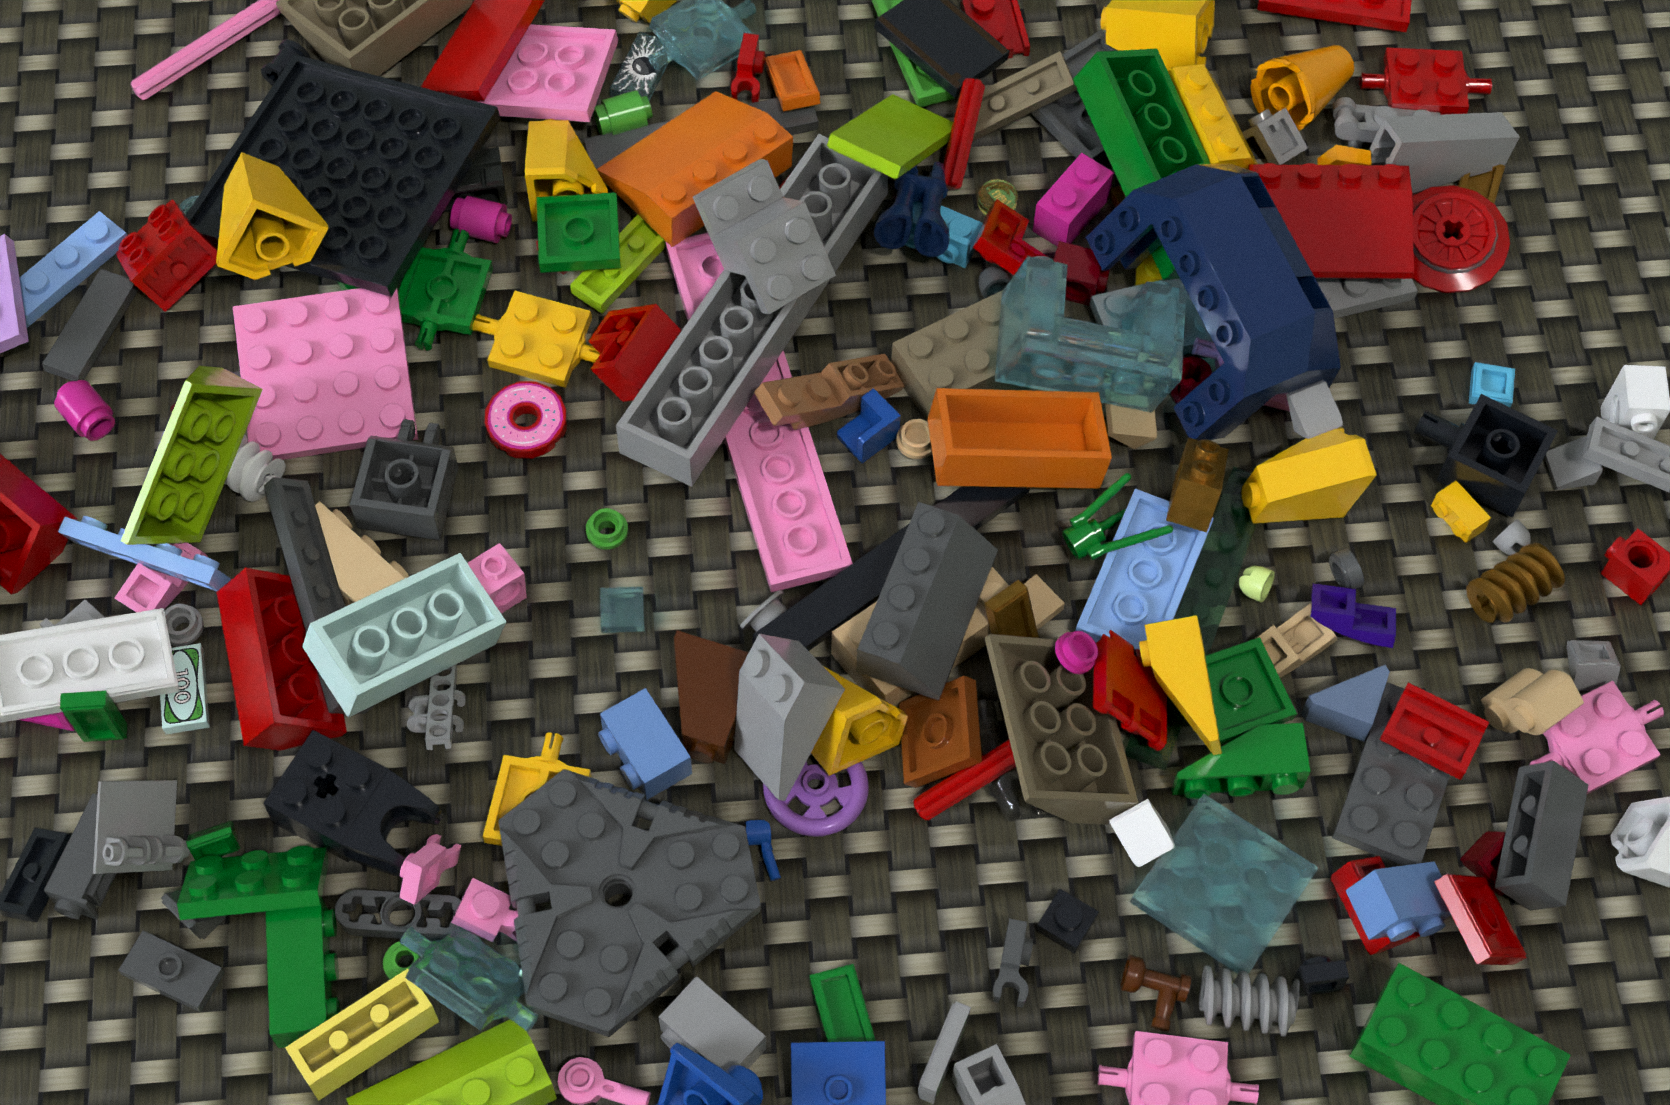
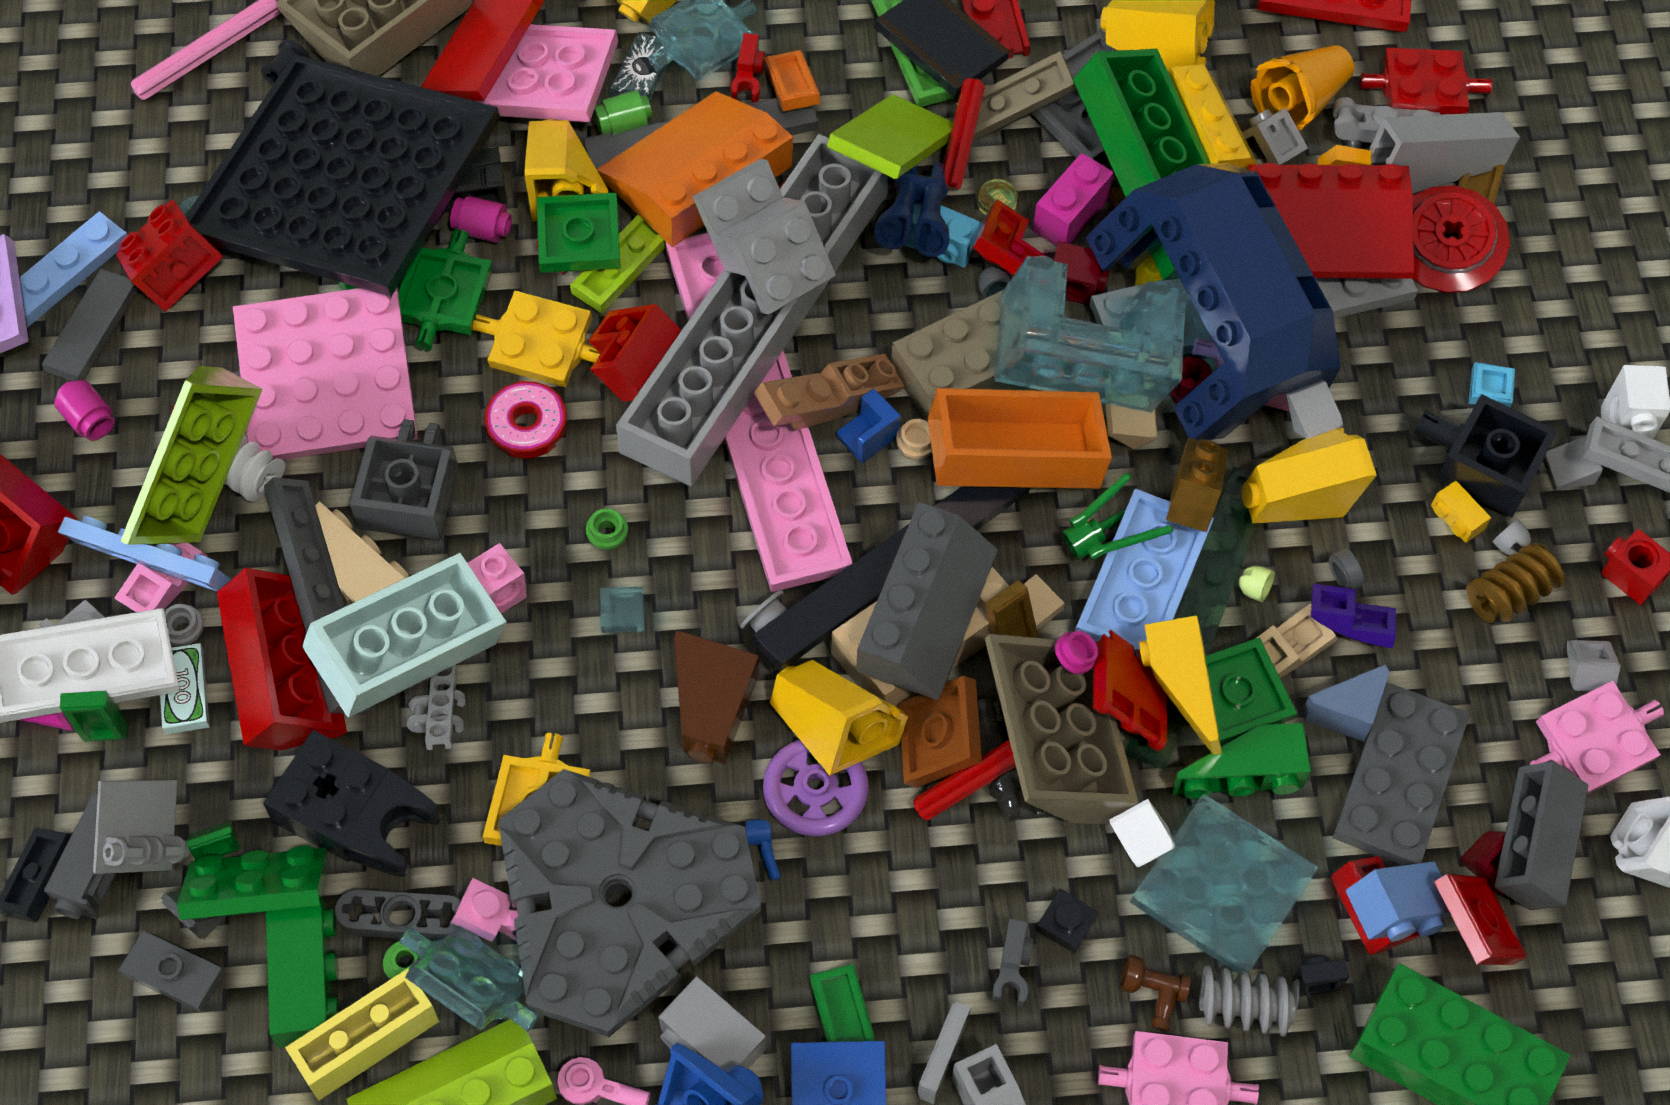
(265, 221): yellow slope -> none
(423, 869): bright pink plate -> none
(645, 744): medium blue brick -> none
(781, 710): light grey slope -> none
(1434, 731): red plate -> none
(1532, 701): tan brick -> none

